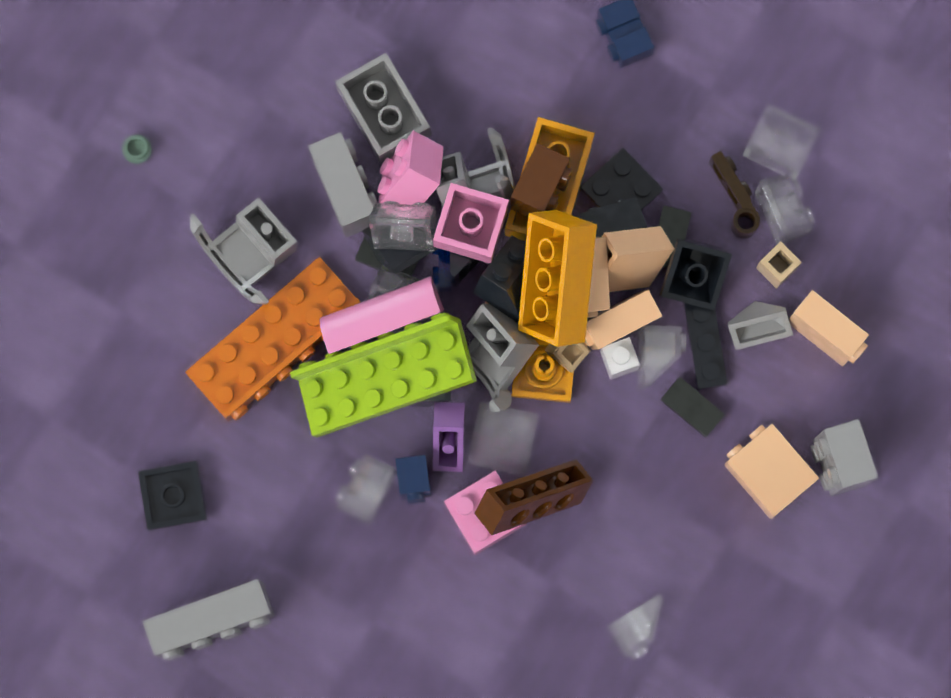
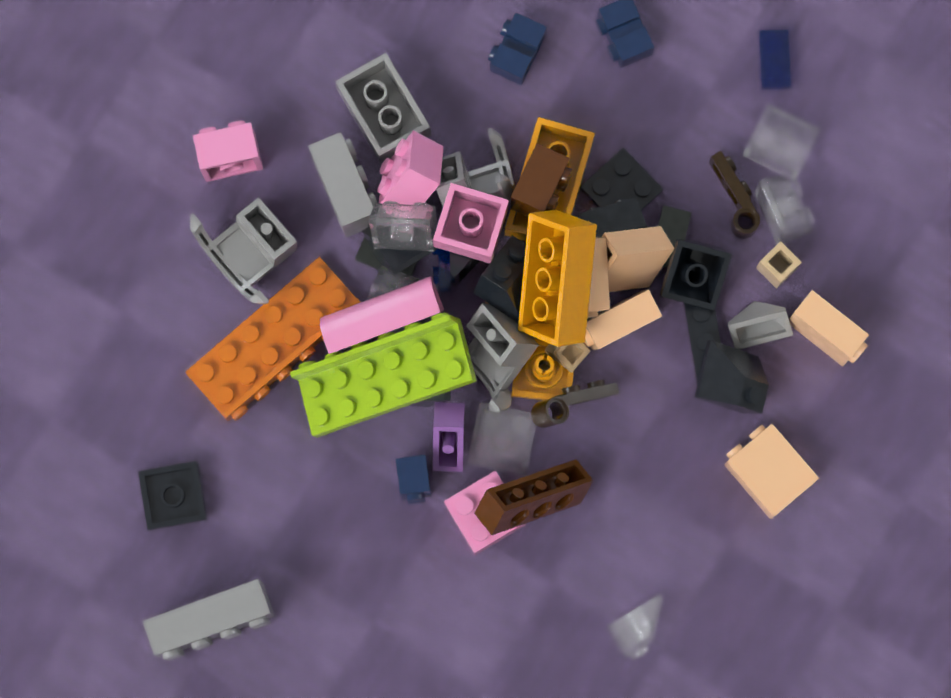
(137, 149): sand green plate -> none
(227, 151): none -> bright pink brick
(366, 489): clear slope -> none
(518, 49): none -> dark blue brick
(571, 395): none -> dark brown plate
(620, 358): white brick -> none
(657, 351): clear slope -> none
(692, 407): pearl dark grey tile -> none
(732, 379): none -> black slope
(774, 59): none -> clear blue plate
(843, 458): light grey brick -> none

